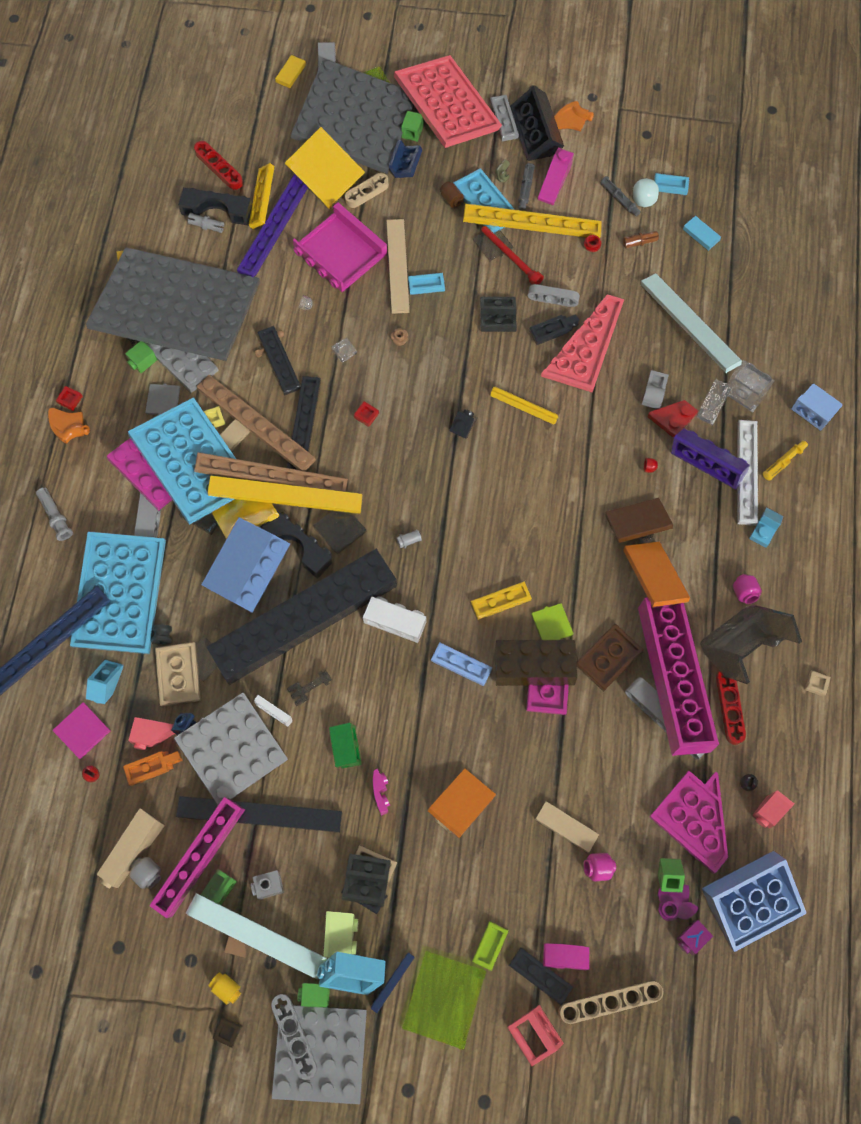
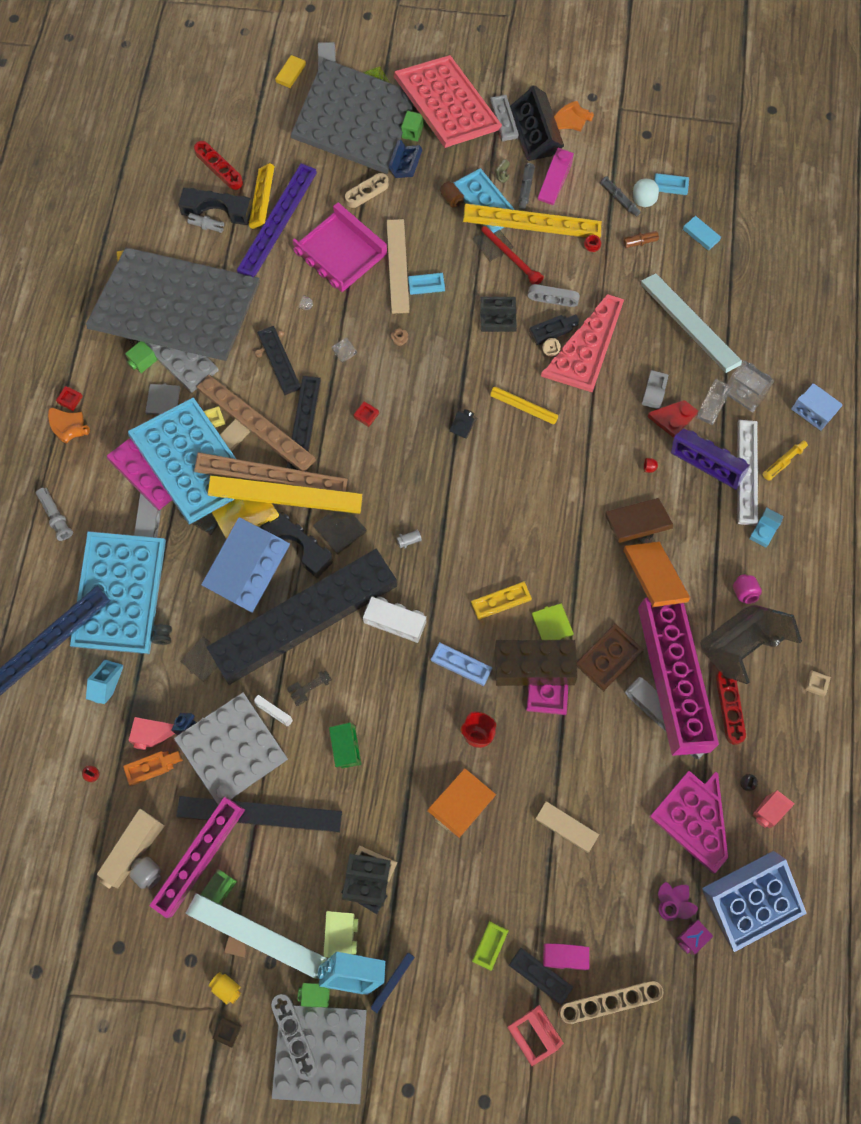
(81, 730): dark pink tile -> none
(178, 674): tan tile -> none
(267, 885): light grey brick -> none
(324, 167): yellow piece -> none
(379, 786): dark pink slope -> none
(444, 1000): clear neon green piece -> none
(478, 729): none -> red helmet
(551, 347): none -> tan tile
(599, 867): dark pink head -> none
(671, 875): bright green brick -> none

